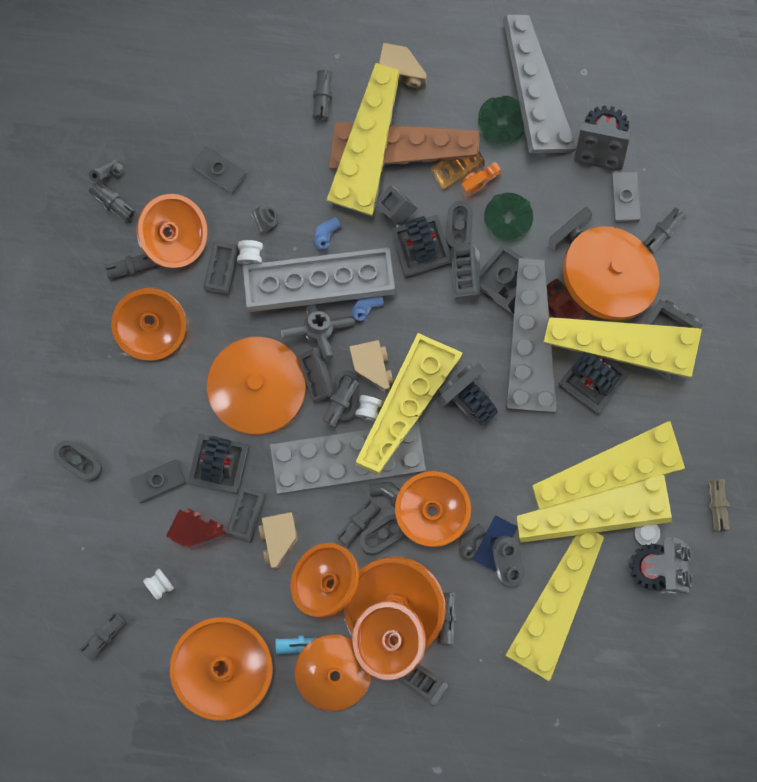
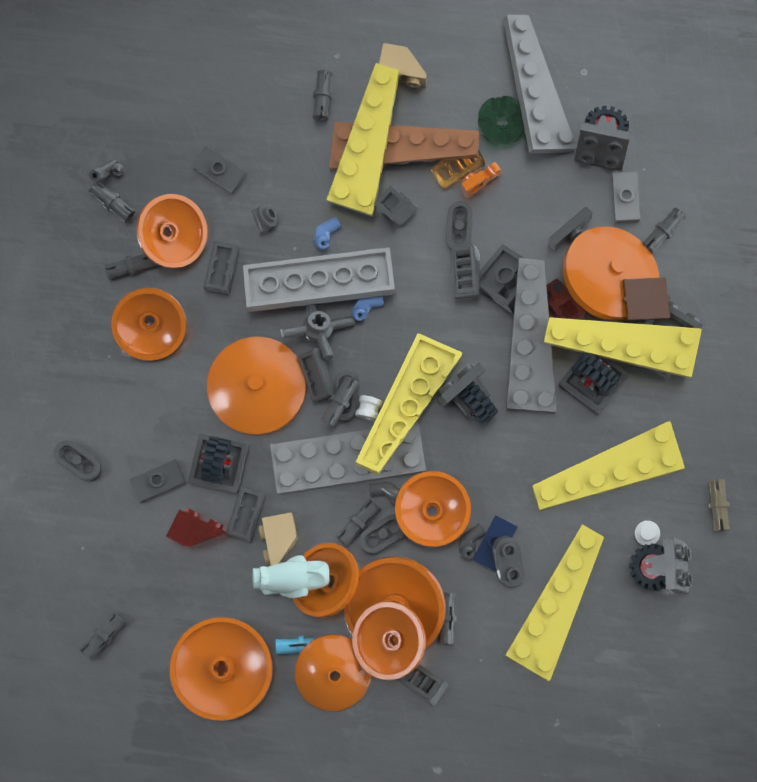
(158, 584): white wheel -> none
(249, 252): white wheel -> none
(291, 578): none -> light aqua animal
(369, 364): tan slope -> none
(421, 245): dark grey plate -> none
(516, 228): clear green plate -> none
(614, 509): light yellow wing -> none
(646, 299): none -> reddish brown piece

